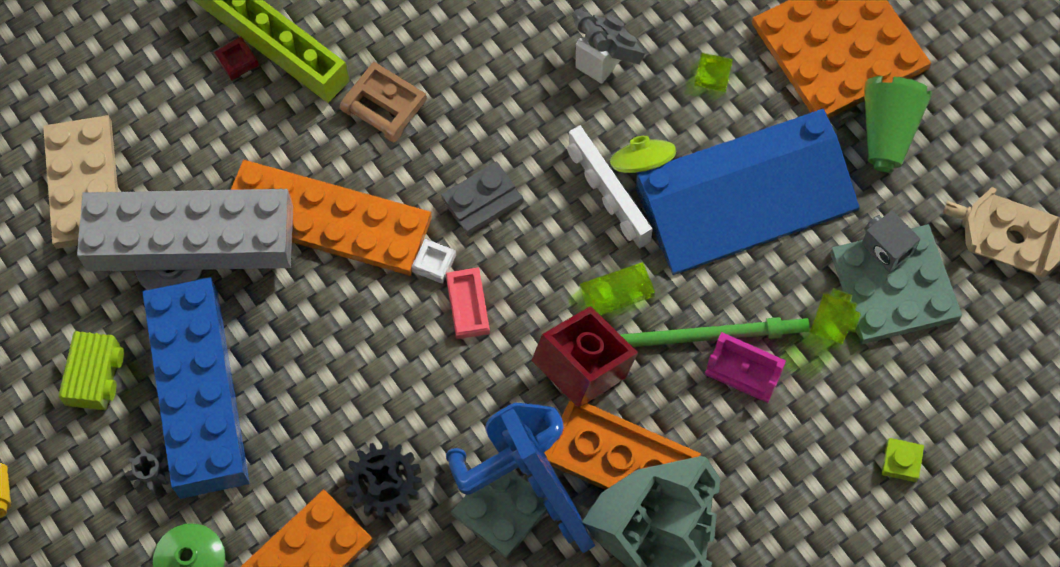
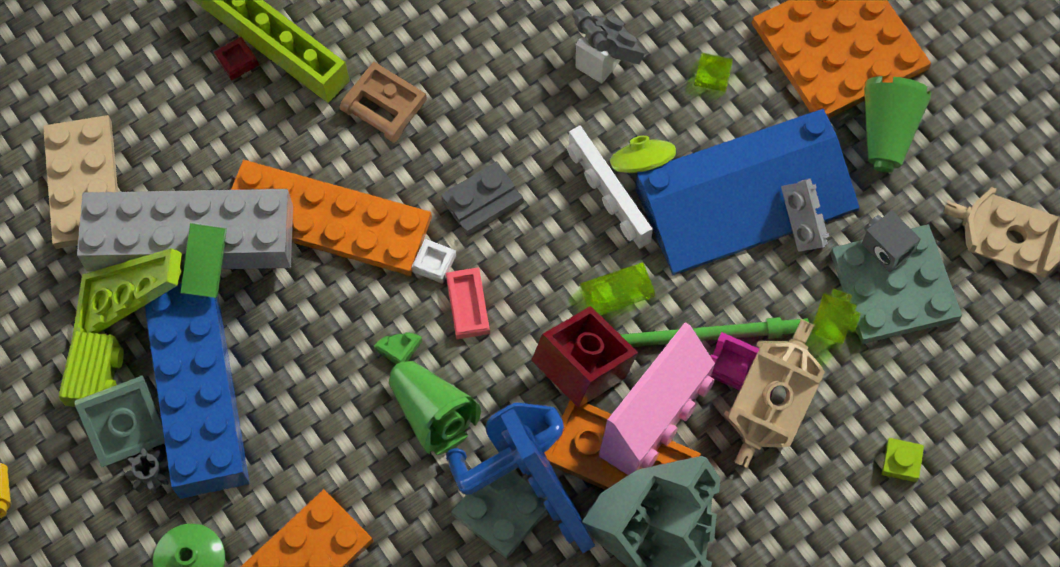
(121, 421): none -> sand green plate
(124, 288): none -> lime wing
(203, 260): none -> bright green tile
(388, 467): black gear -> none
(399, 346): none -> bright green tile
(433, 407): none -> bright green cone
(658, 403): none -> bright pink slope
(753, 412): none -> tan plate
(806, 224): none -> light grey hinge

